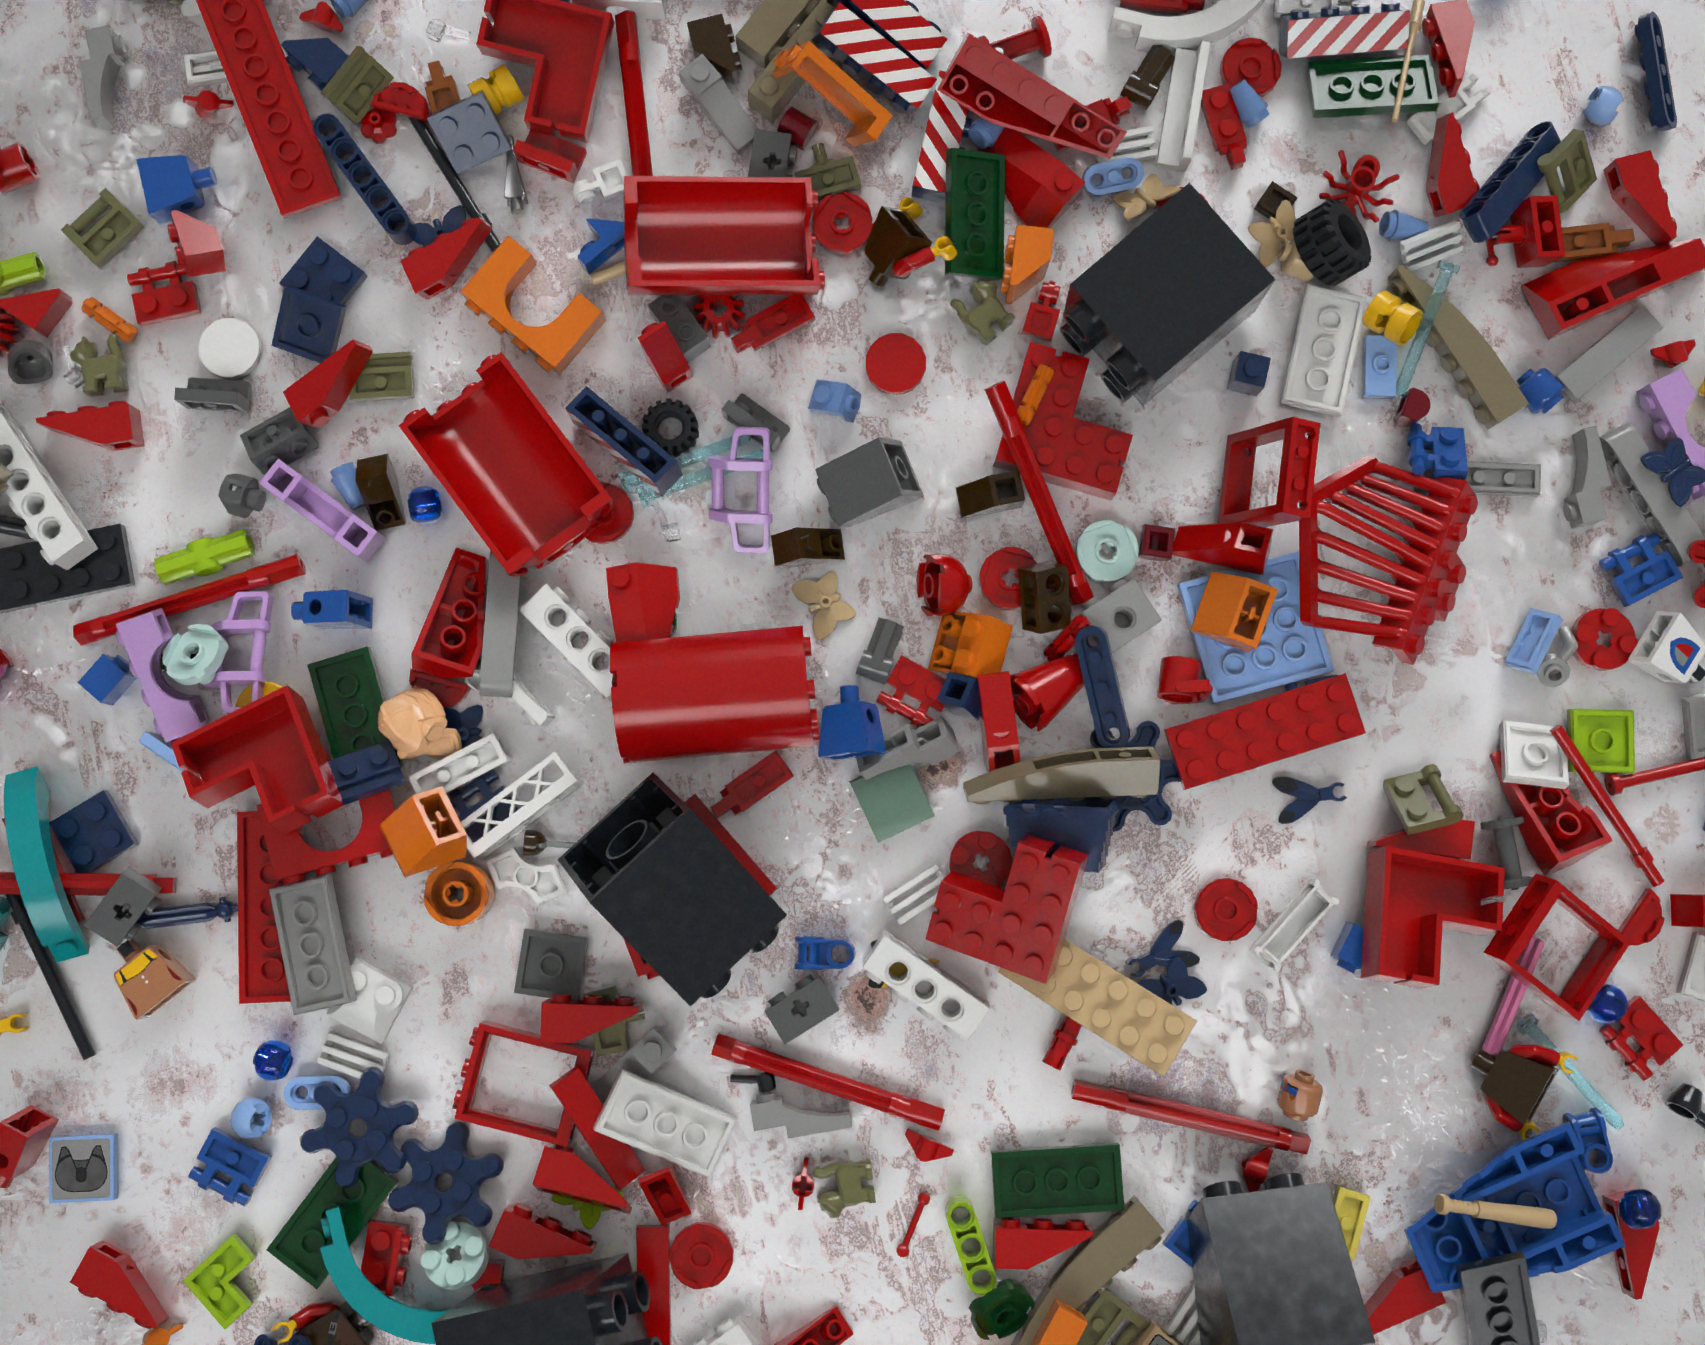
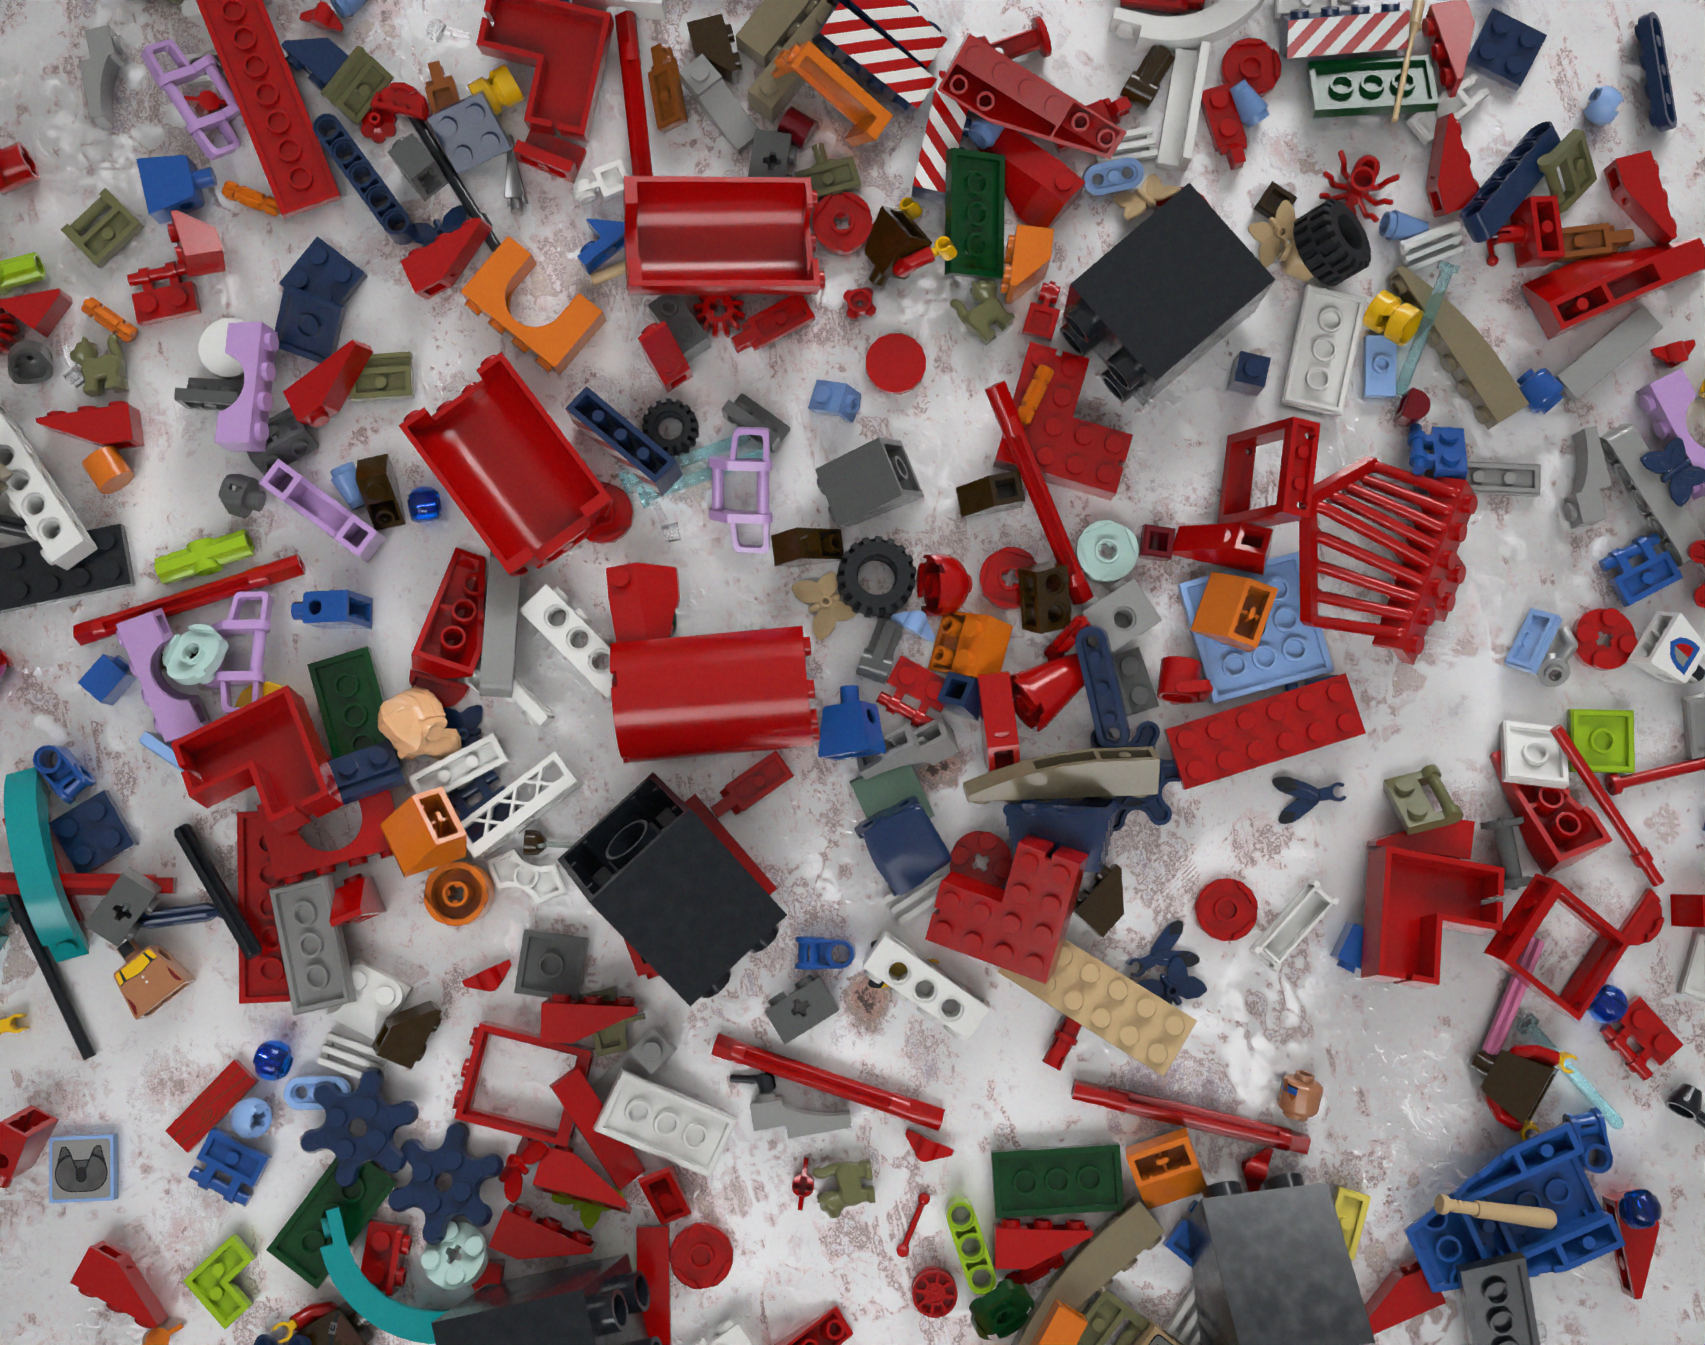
(67, 776): none -> blue piece
(108, 469): none -> orange piece
(187, 73): none -> lavender bar
(212, 1105): none -> red tile
(218, 891): none -> black axle
(245, 422): none -> lavender arch
(250, 198): none -> orange axle
(356, 901): none -> red slope
(406, 1032): none -> dark brown slope
(417, 166): none -> dark grey brick
(488, 979): none -> red piece
(527, 1154): none -> red piece
(666, 89): none -> dark orange hinge
(860, 294): none -> red plate
(876, 550): none -> black tyre
(904, 845): none -> dark blue piece
(915, 623): none -> light blue piece
(934, 1291): none -> red wheel
(1036, 1272): none -> red axle
(1103, 902): none -> dark brown slope
(1134, 682): none -> dark grey bracket
(1166, 1168): none -> orange slope
(1505, 49): none -> dark blue plate

